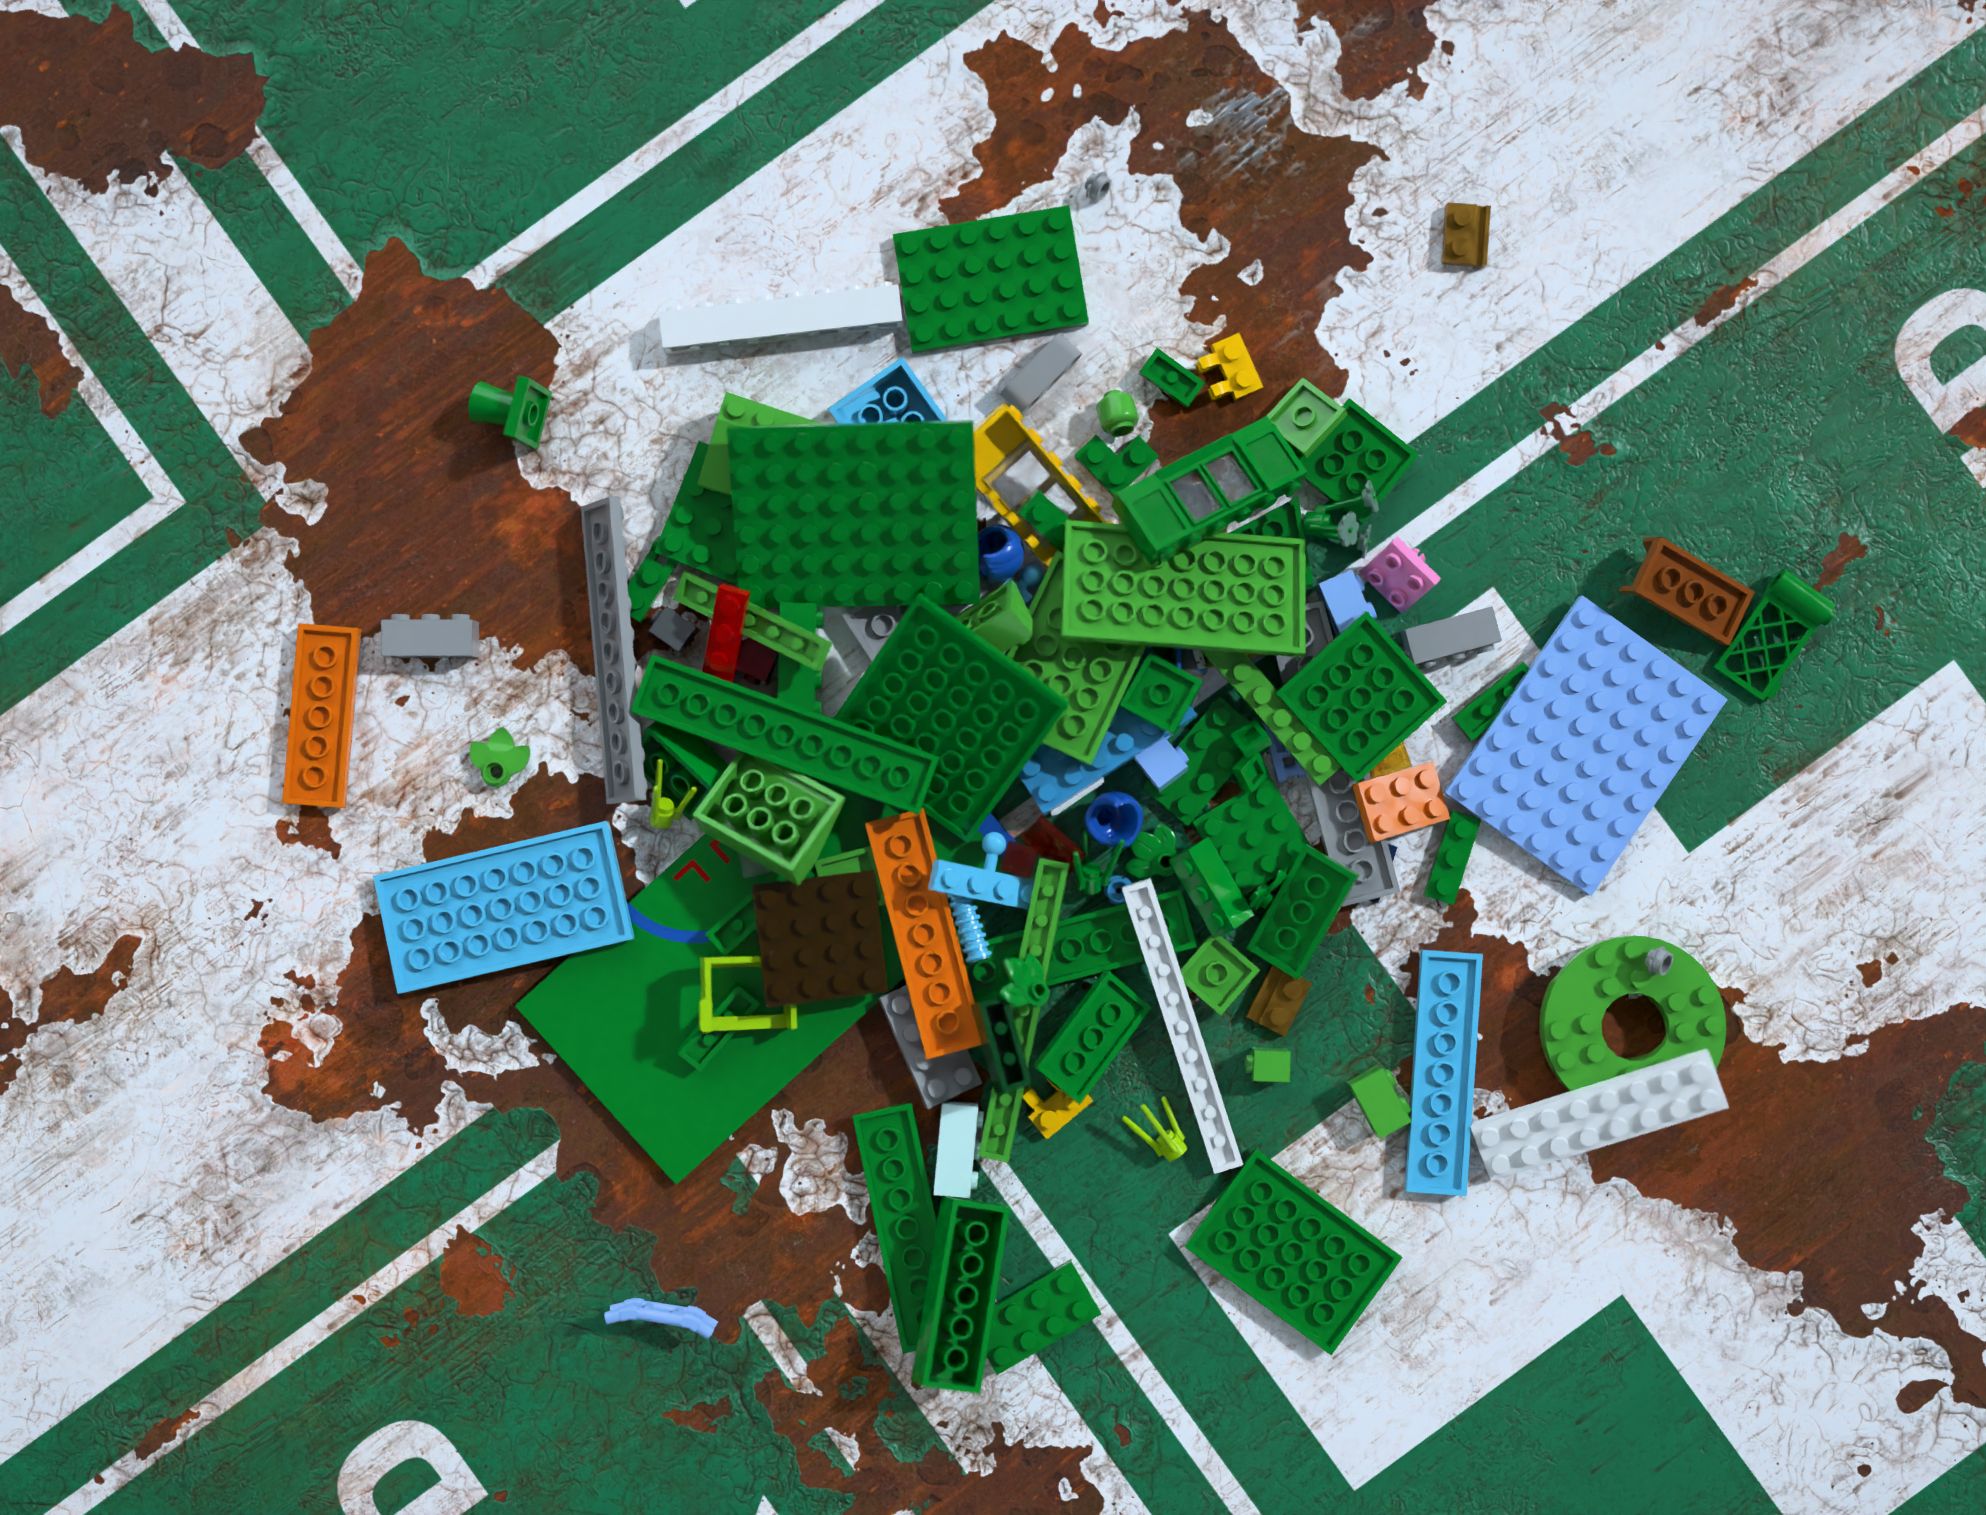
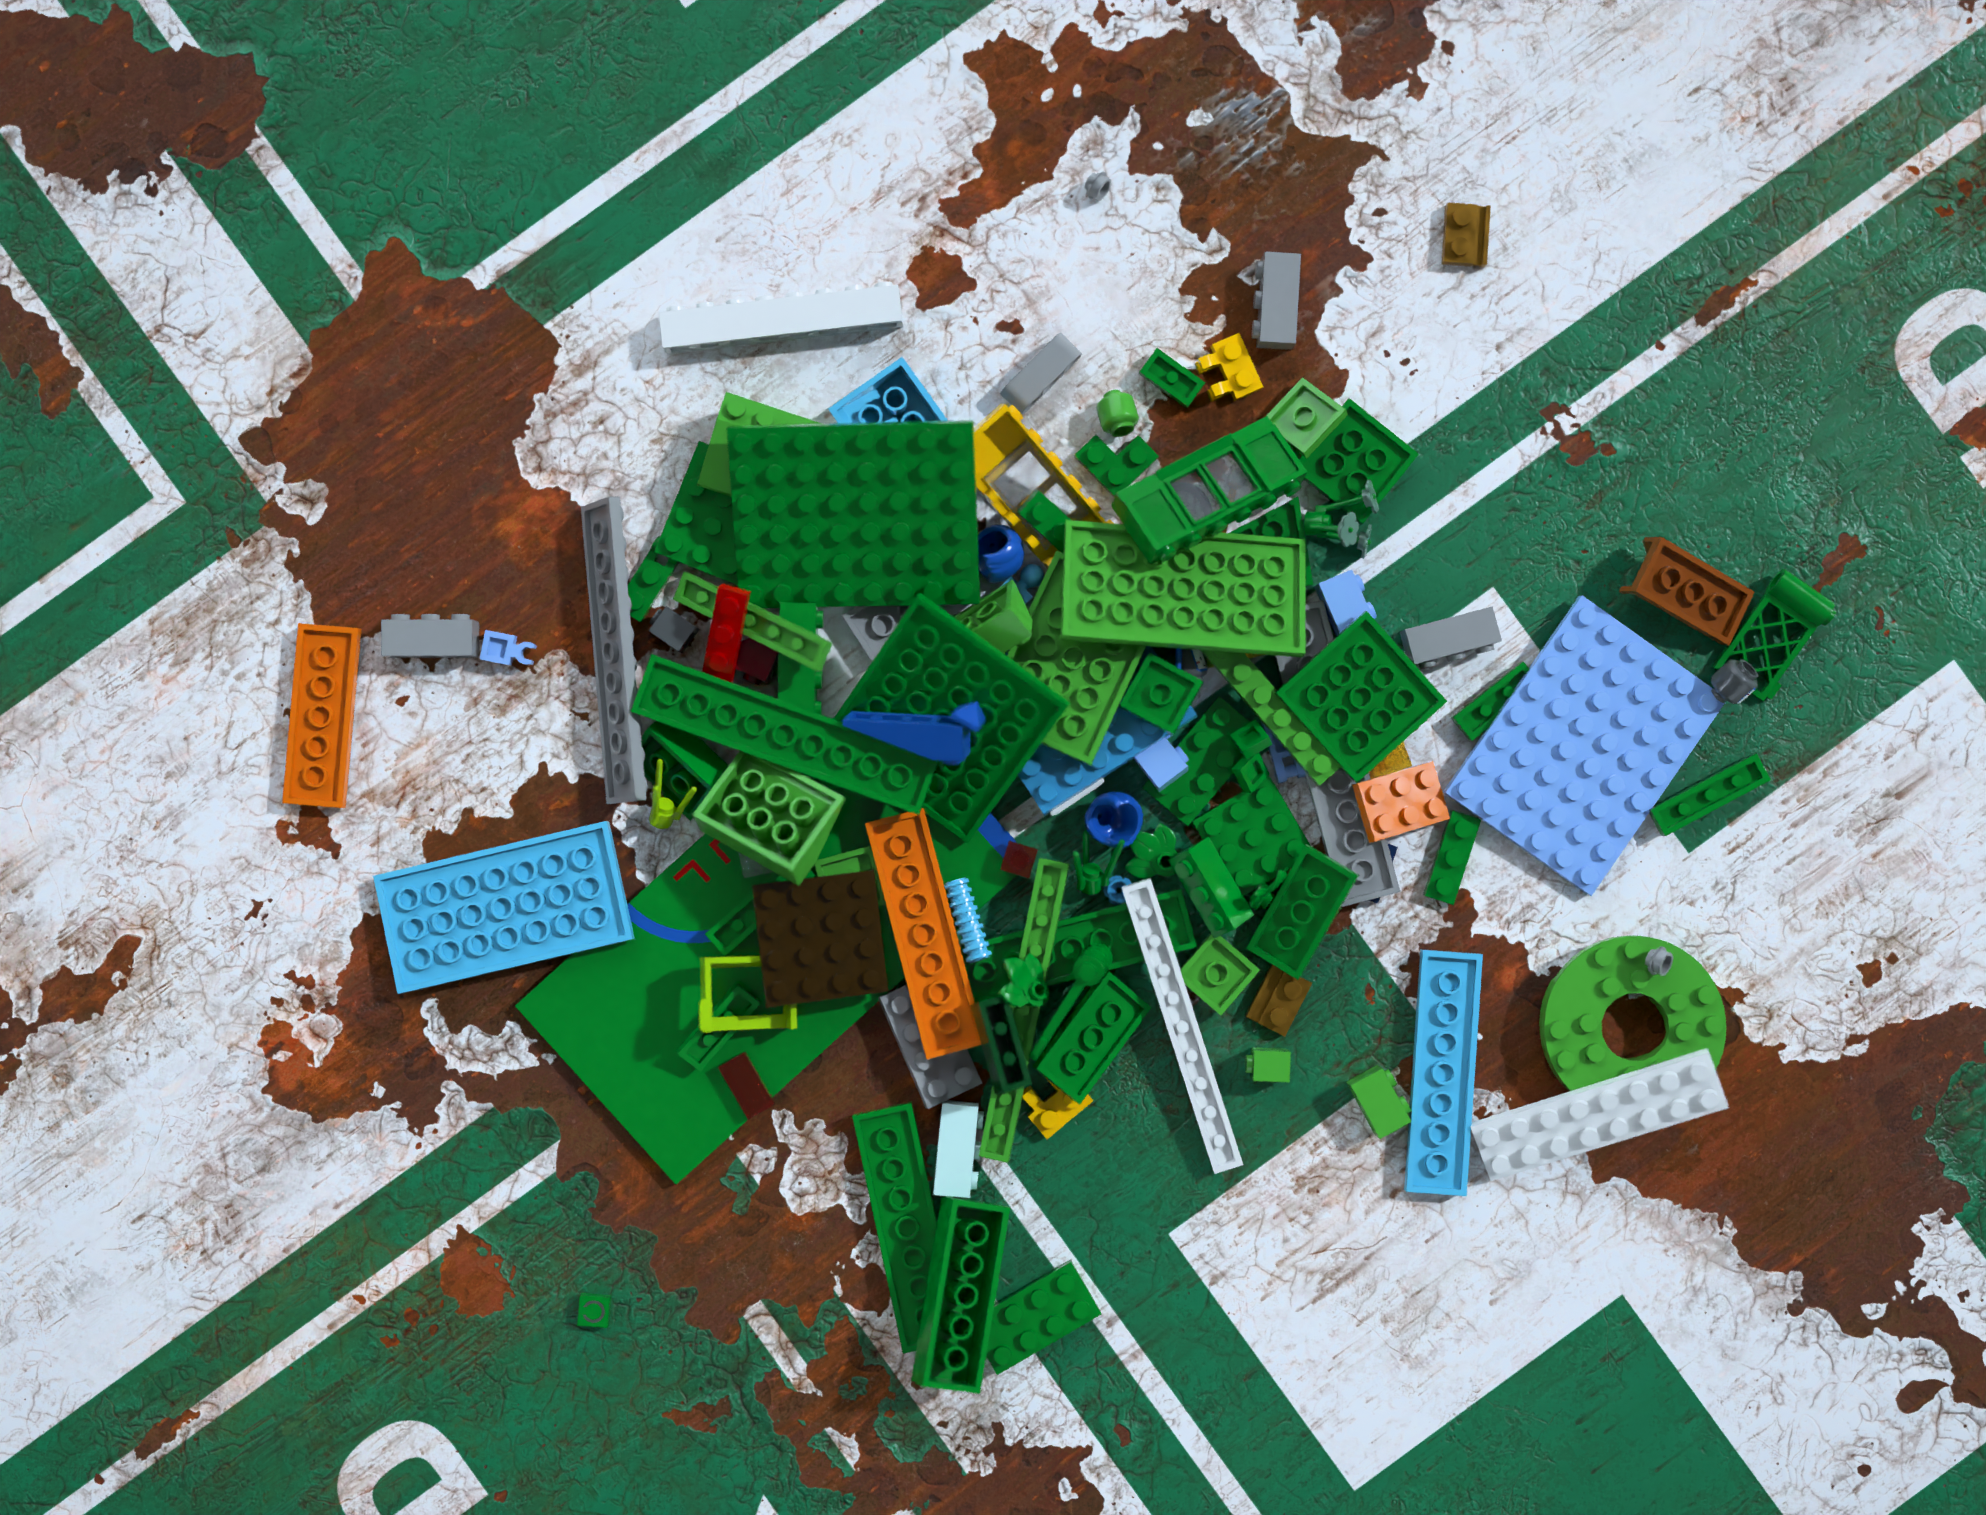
(499, 752): bright green plate -> none
(502, 648): none -> light blue plate
(519, 411): green plant -> none
(594, 1310): none -> green tile
(686, 1317): light blue piece -> none
(746, 1085): none -> clear red tile
(926, 735): none -> blue slope
(969, 716): none -> blue slope
(983, 883): medium azure plate -> none
(990, 279): green plate -> none
(1051, 842): clear red plate -> none
(1087, 971): none -> green piece
(1170, 1143): lime plant -> none
(1277, 300): none -> light grey brick
(1293, 1251): green plate -> none
(1400, 574): bright pink plate -> none
(1709, 794): none -> green plate
(1734, 681): none -> dark grey head

